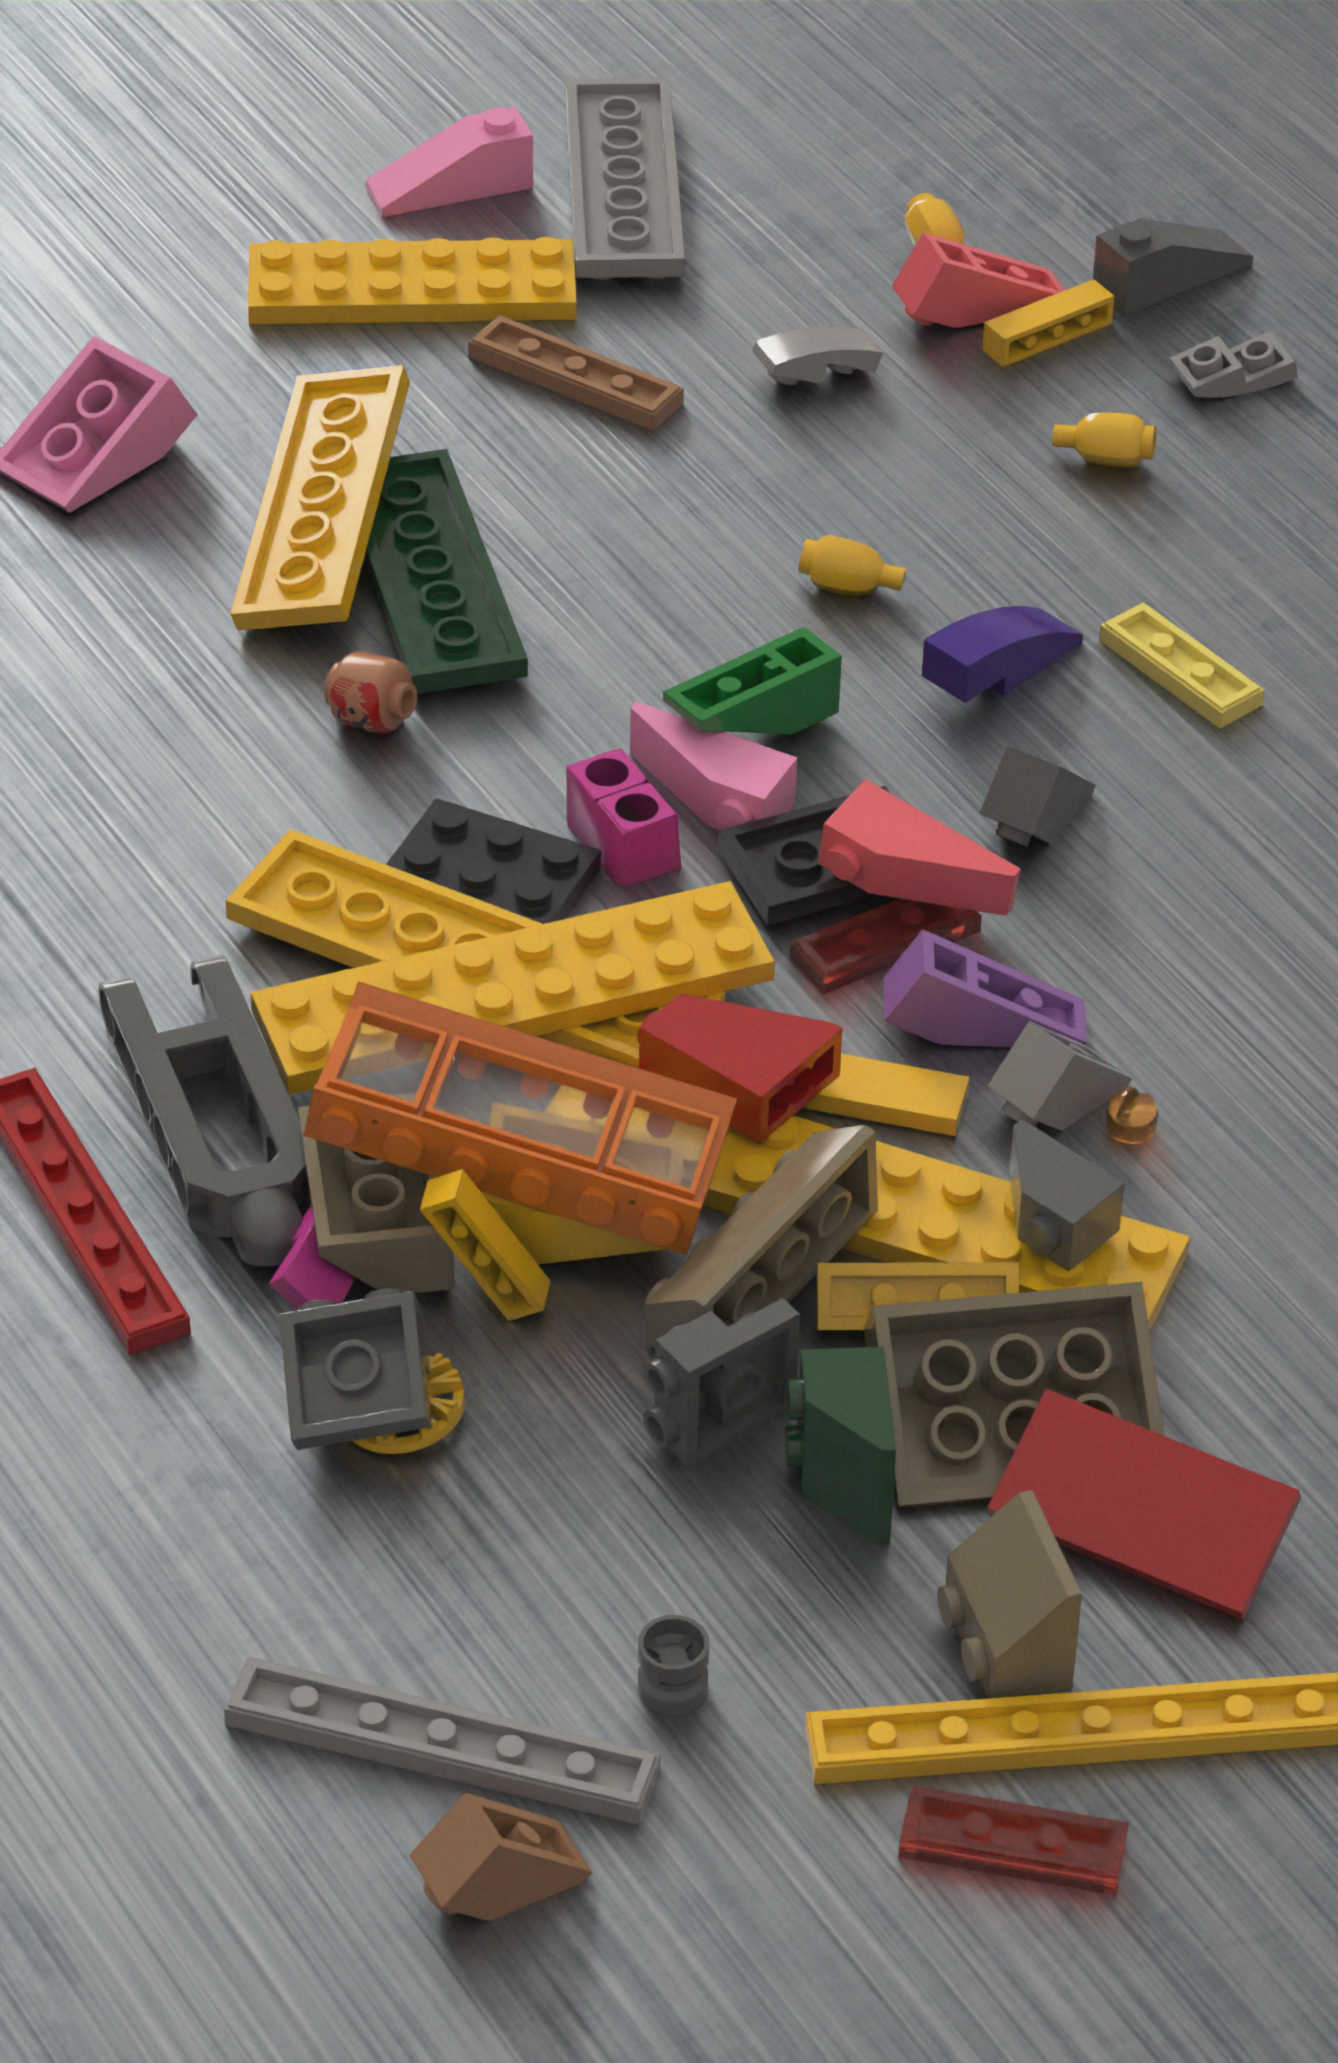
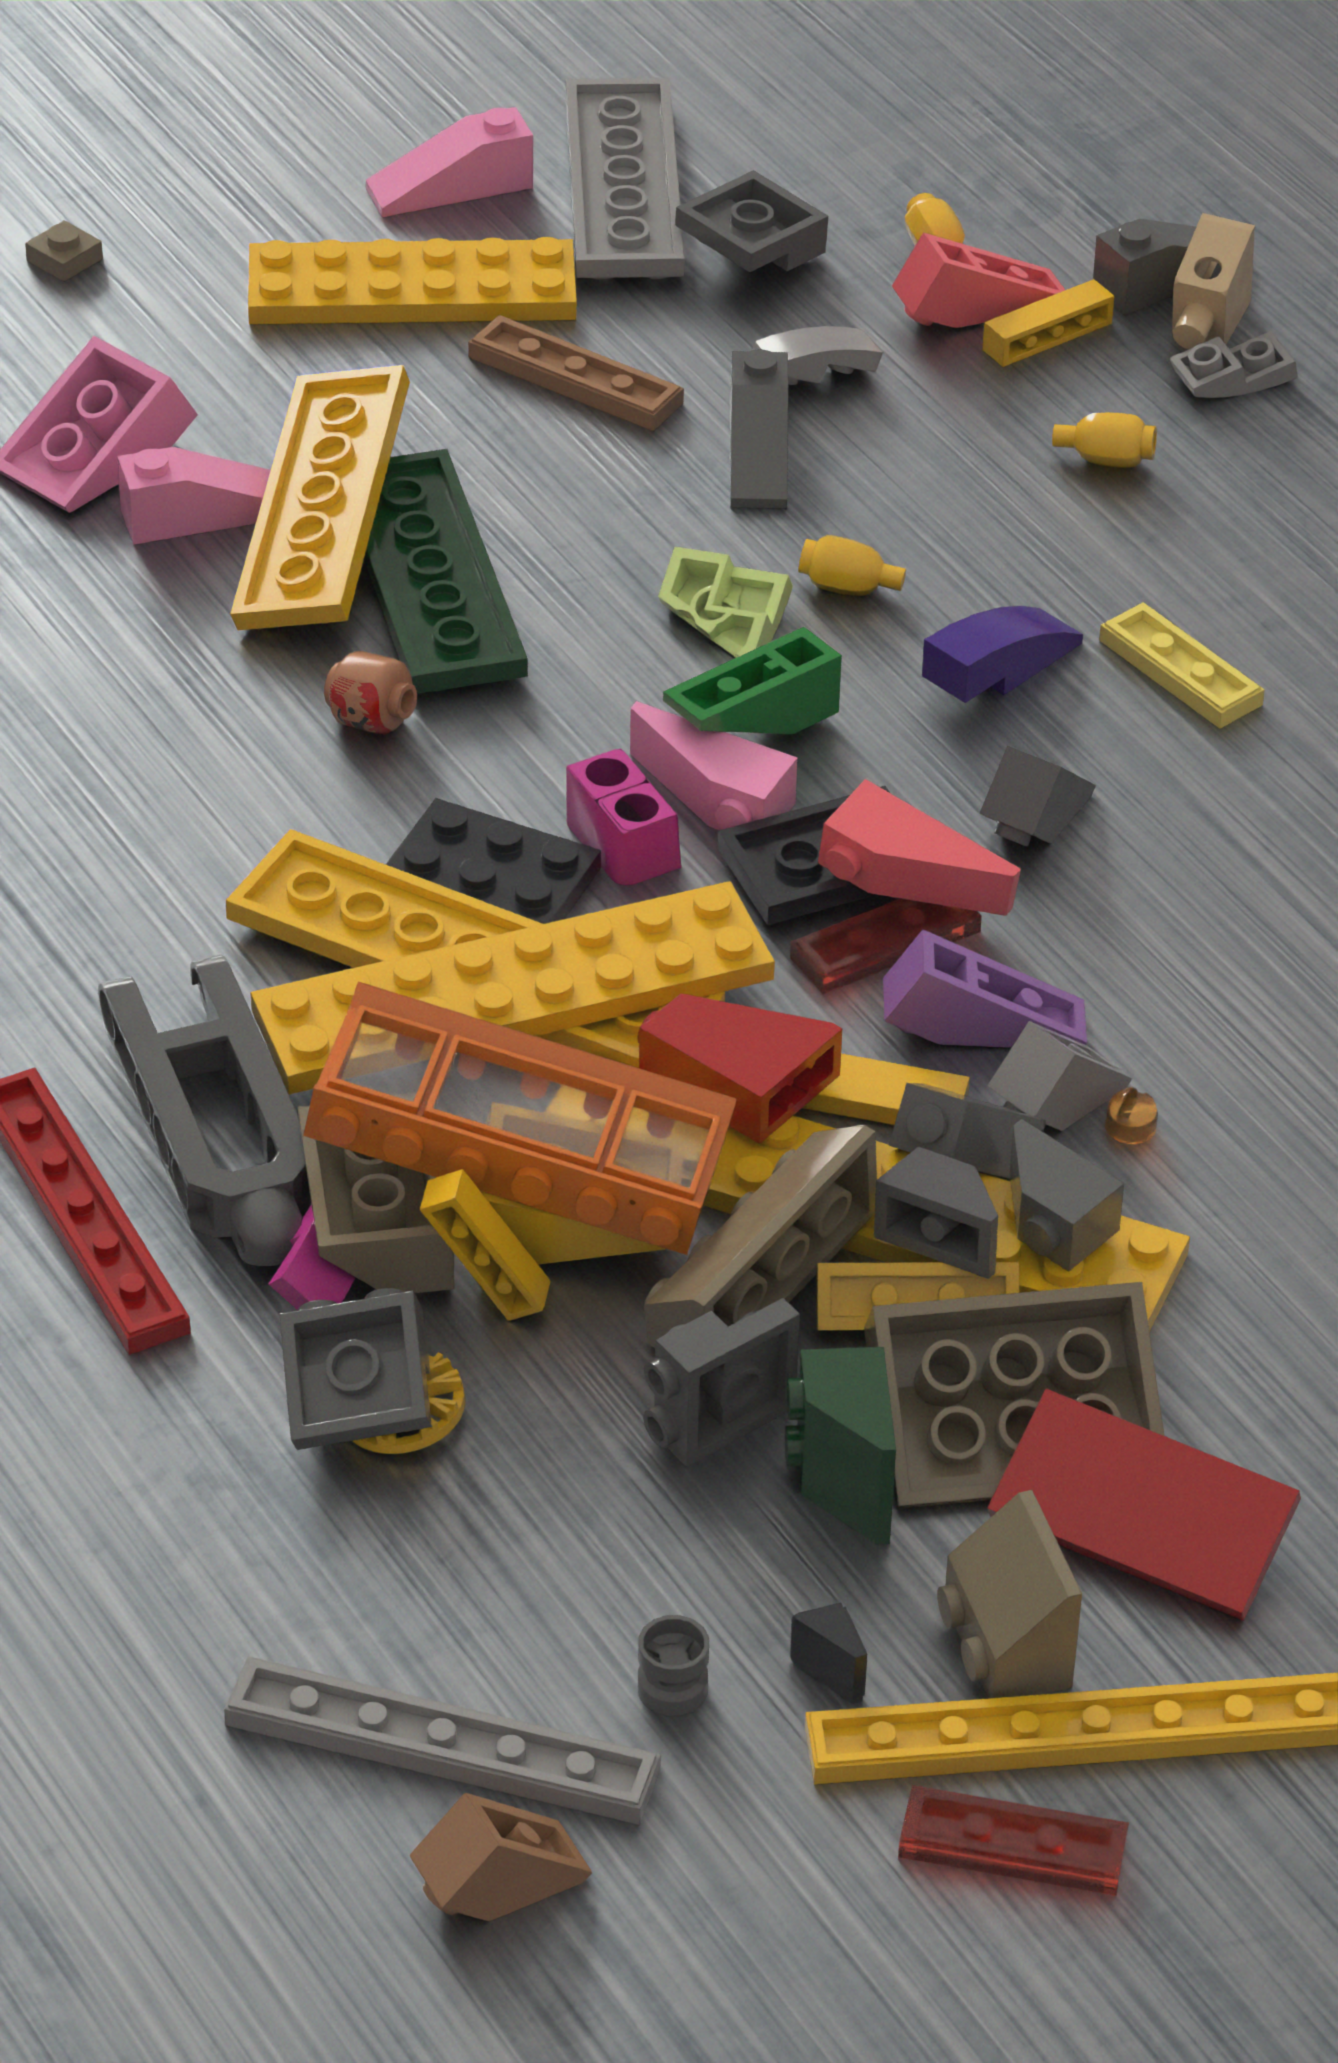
(64, 250): none -> dark tan plate
(186, 493): none -> bright pink slope
(723, 601): none -> yellowish green slope
(755, 223): none -> dark grey plate
(759, 429): none -> dark grey slope
(830, 1650): none -> black slope
(938, 1211): none -> dark grey slope
(958, 1127): none -> dark grey slope
(1213, 306): none -> tan torso

